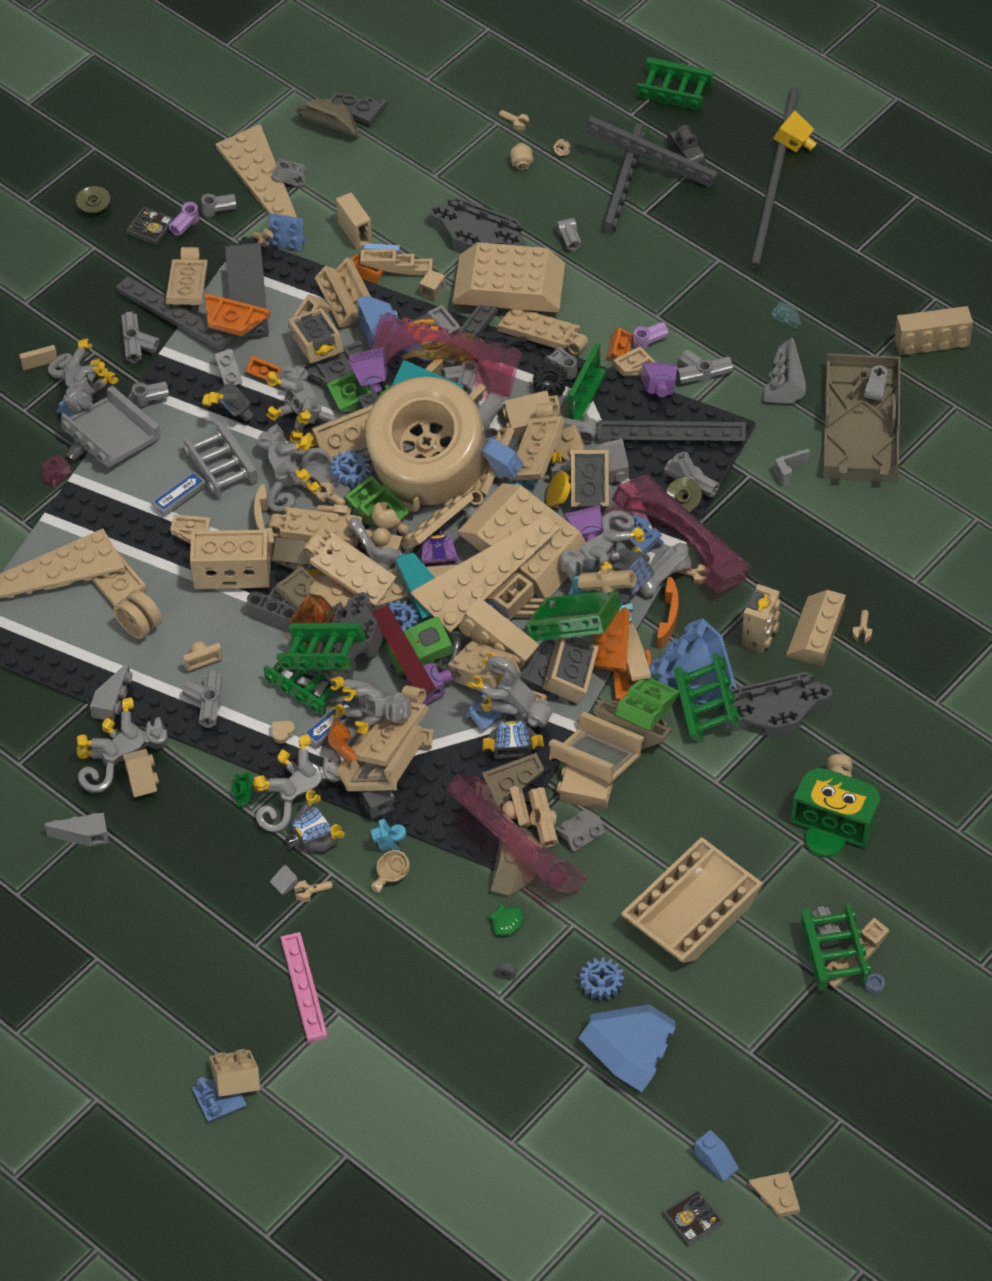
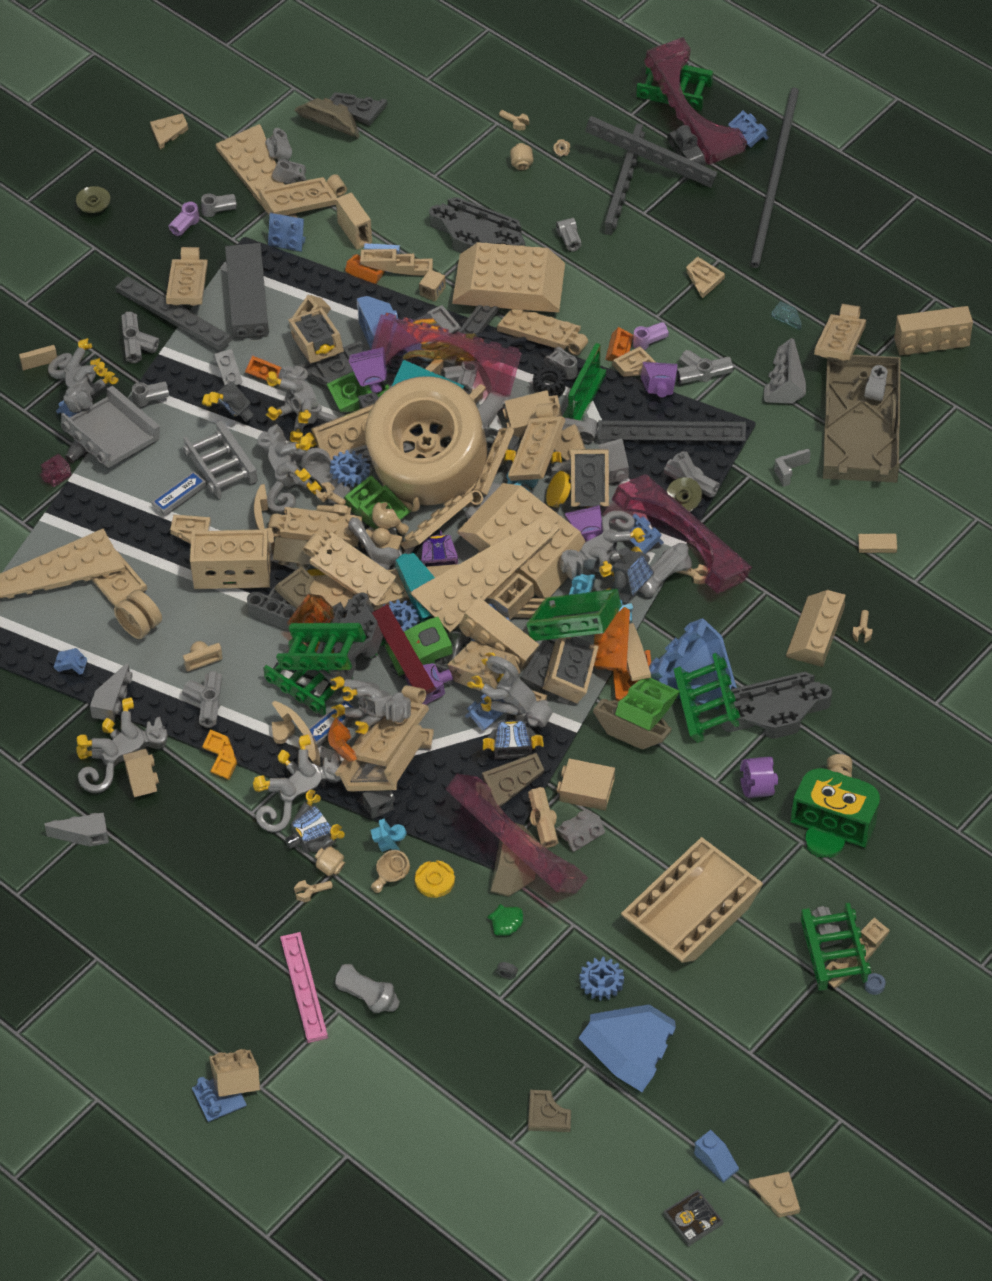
(70, 660): none -> medium blue bracket
(149, 226): tile -> none
(168, 128): none -> tan wing
(226, 760): none -> light orange tile
(232, 315): orange wing -> none
(243, 788): green animal -> none
(261, 237): tan bar -> none
(279, 145): none -> light grey piece
(284, 880): light grey slope -> none
(288, 715): none -> tan slope
(303, 195): none -> tan hinge
(329, 861): none -> tan head
(341, 290): tan slope -> none
(377, 995): none -> light grey hair
(434, 879): none -> yellow tile
(502, 458): medium blue slope -> none
(517, 808): tan tile -> none
(546, 1114): none -> dark tan tile
(598, 748): tan piece -> none
(607, 580): tan piece -> none
(667, 629): orange slope -> none
(704, 276): none -> tan wing
(713, 139): none -> clear pink arch
(749, 128): none -> medium blue bracket
(758, 777): none -> medium lavender brick
(761, 619): tan piece -> none
(795, 133): yellow torso -> none
(841, 334): none -> tan hinge
(877, 543): none -> tan tile

